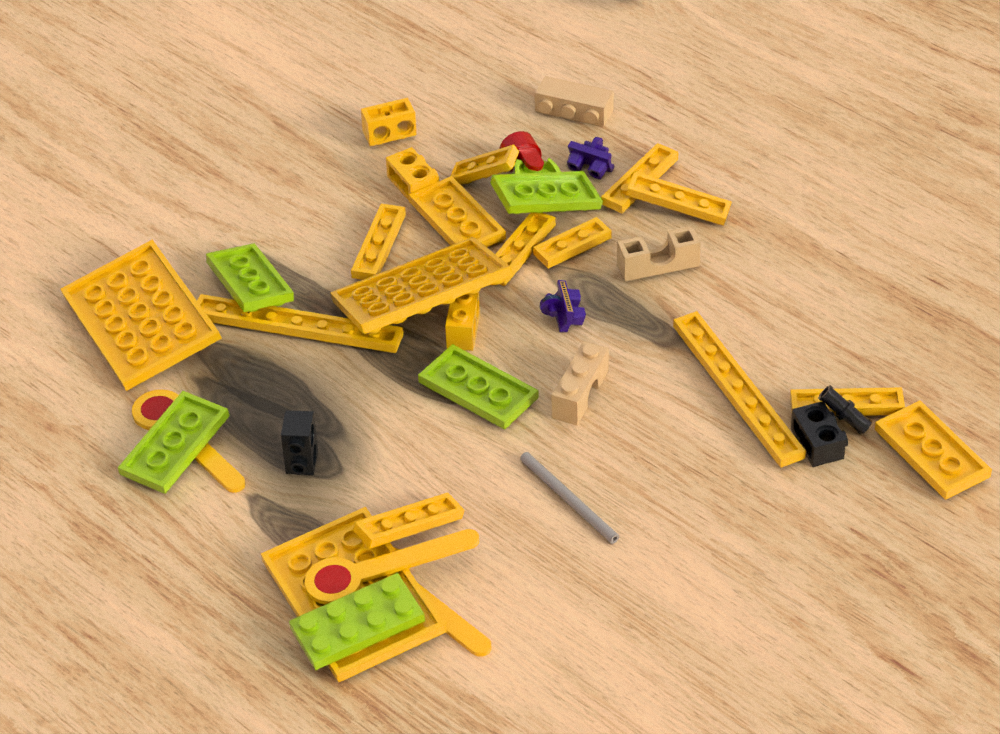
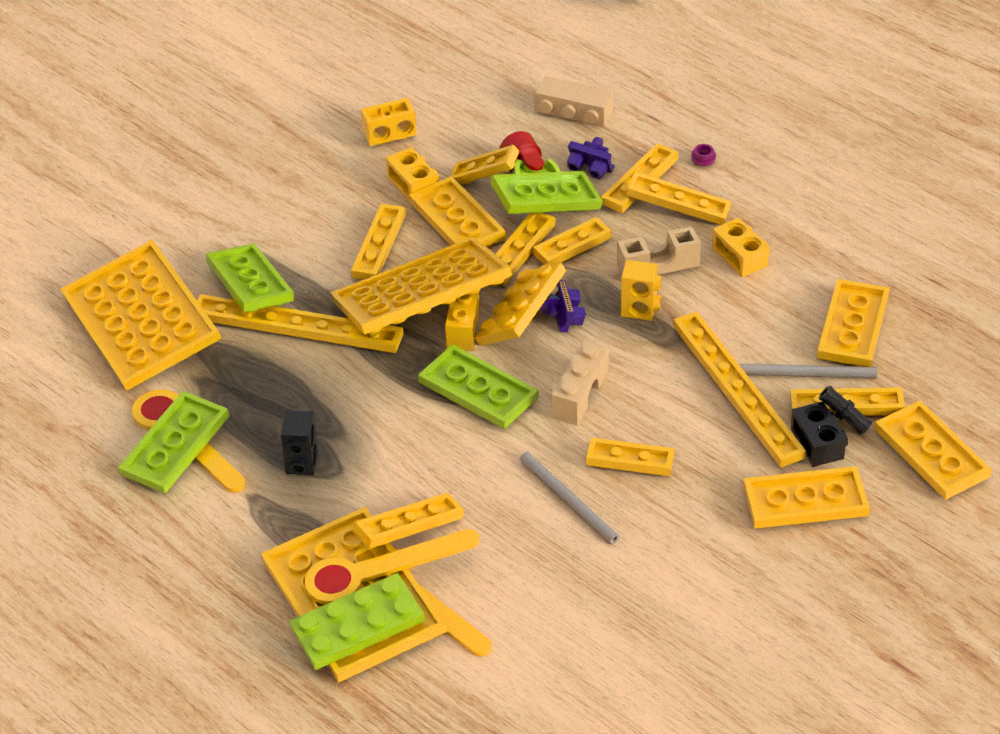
(520, 304): none -> yellow plate
(630, 456): none -> yellow plate
(639, 290): none -> yellow brick
(703, 155): none -> magenta plate
(740, 247): none -> yellow brick
(806, 497): none -> yellow plate
(809, 370): none -> light grey piece
(853, 323): none -> yellow plate

